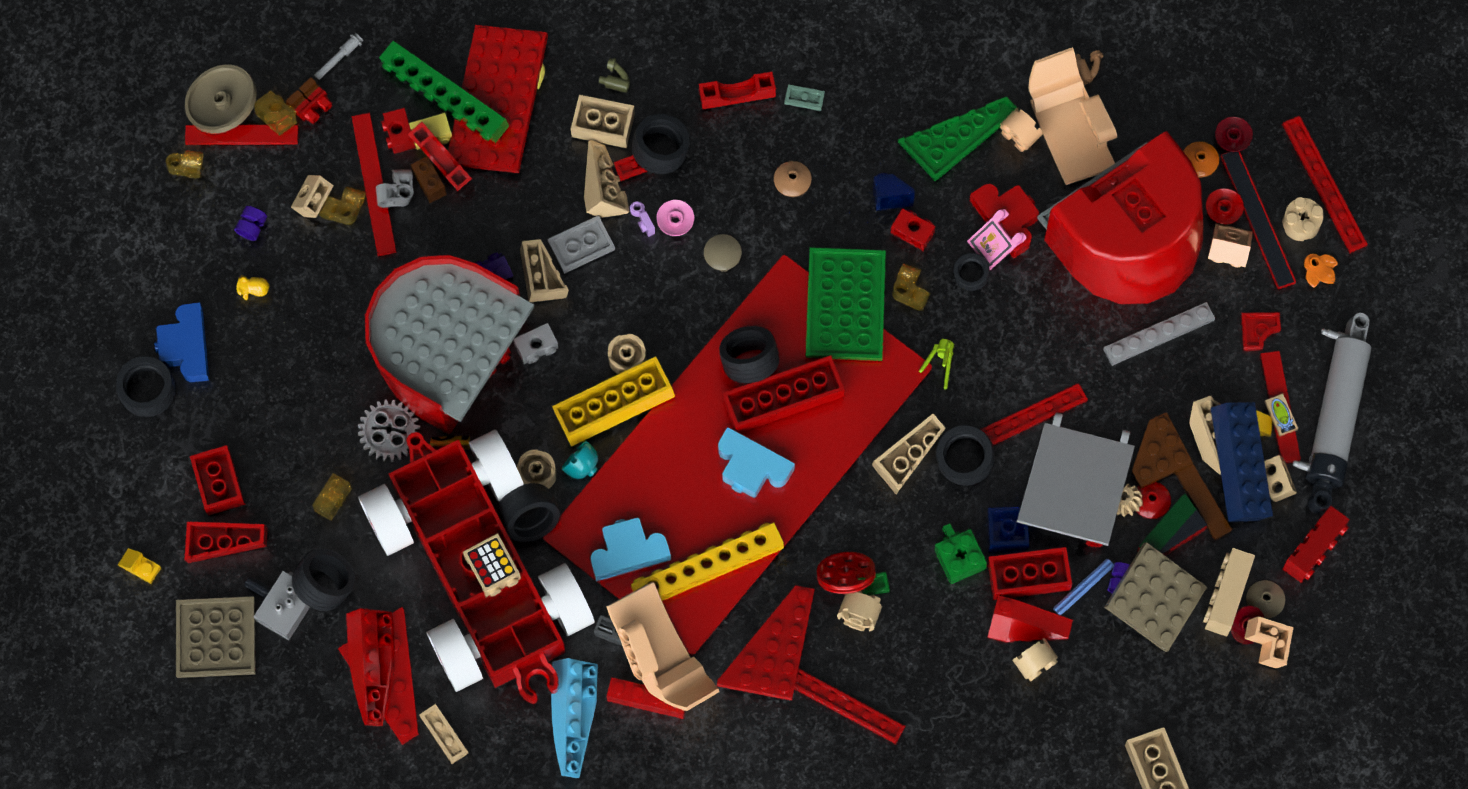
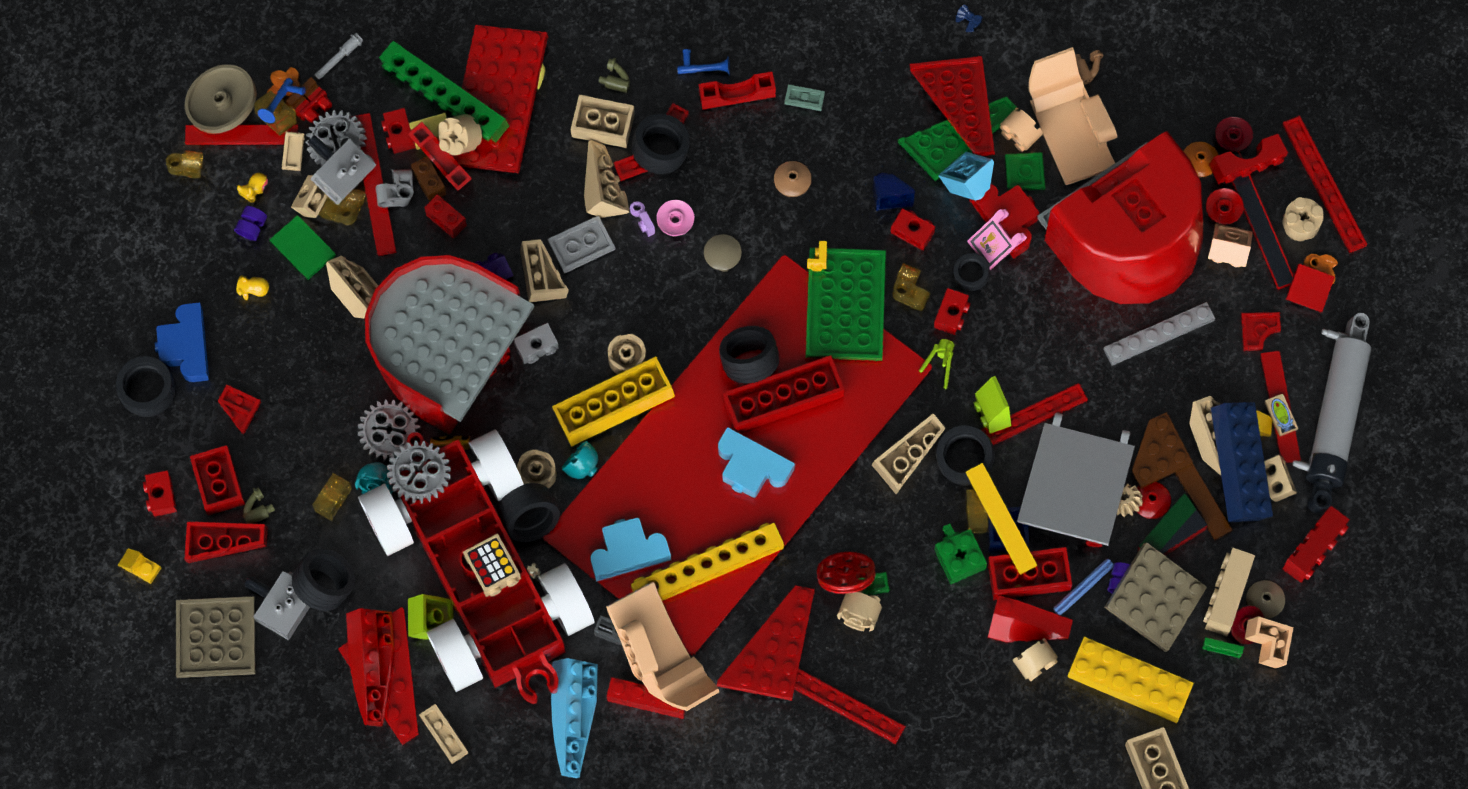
(165, 503): none -> red brick
(239, 406): none -> red wing
(255, 186): none -> yellow animal
(259, 513): none -> olive plant
(267, 114): none -> blue piece
(278, 78): none -> orange plate
(293, 151): none -> tan tile
(302, 247): none -> green tile
(342, 170): none -> light grey piece
(351, 285): none -> tan wedge
(352, 131): none -> light grey gear
(372, 476): none -> teal cylinder
(427, 613): none -> lime slope
(432, 482): none -> light grey gear
(445, 216): none -> red brick
(459, 134): none -> tan brick
(534, 572): none -> dark tan axle
(678, 112): none -> red tile
(688, 68): none -> blue piece
(820, 257): none -> yellow bracket
(946, 321): none -> red brick
(961, 96): none -> red wing
(968, 176): none -> medium azure slope
(974, 20): none -> dark blue piece
(975, 513): none -> clear yellow brick
(992, 406): none -> lime slope
(1001, 518): none -> yellow tile
(1025, 171): none -> green tile
(1130, 679): none -> yellow brick
(1222, 647): none -> green tile
(1228, 167): none -> red arch
(1310, 288): none -> red tile

